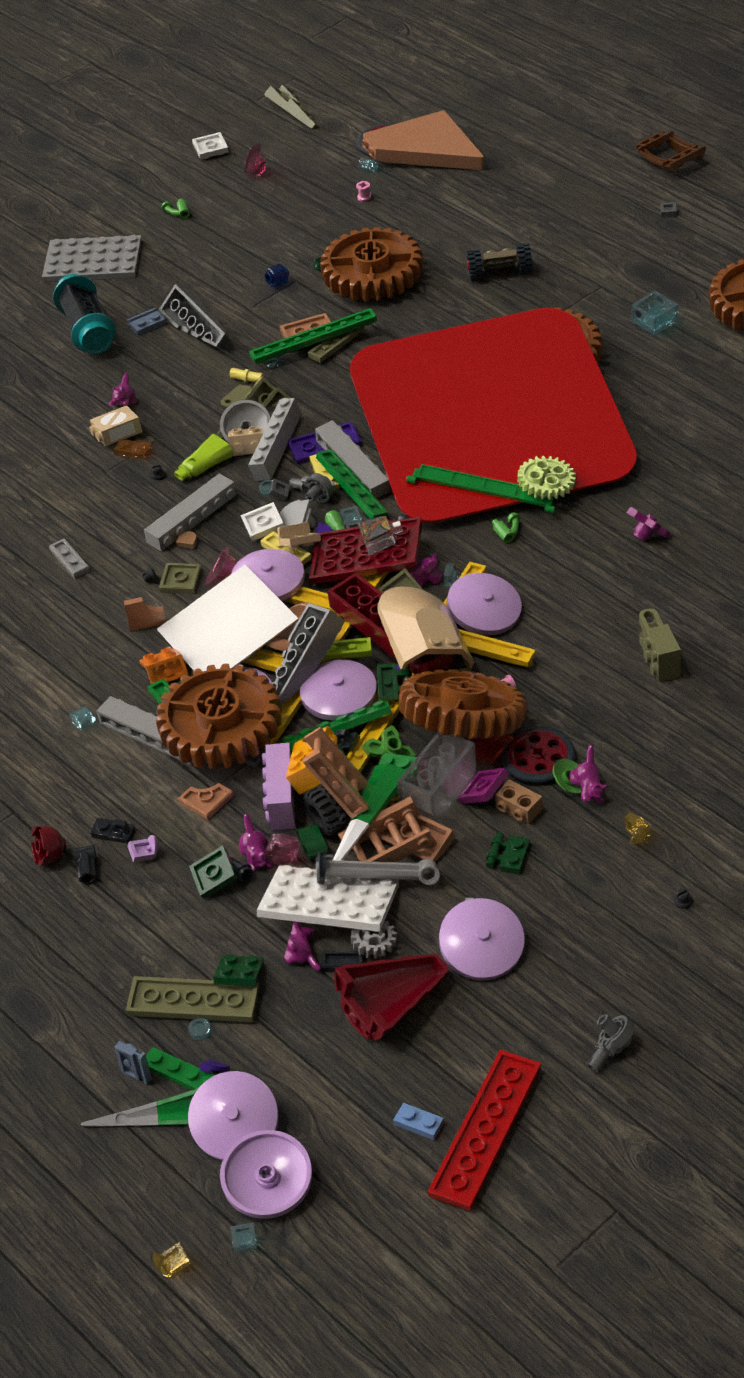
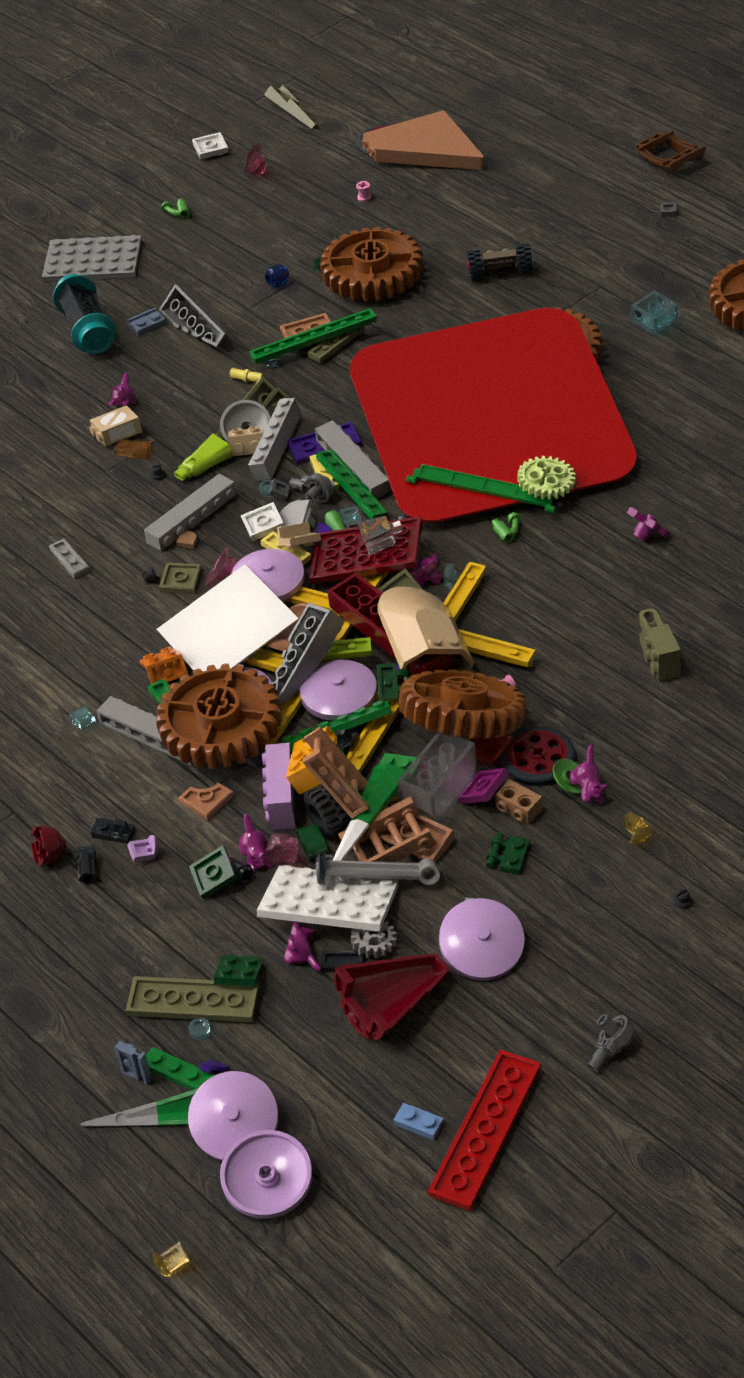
(142, 615): nougat tile -> none
(235, 395): olive piece -> none
(243, 1236): clear light blue plate -> none
(368, 164): clear light blue bush -> none
(389, 743): bright green plant -> none
(484, 604): lavender dish -> none

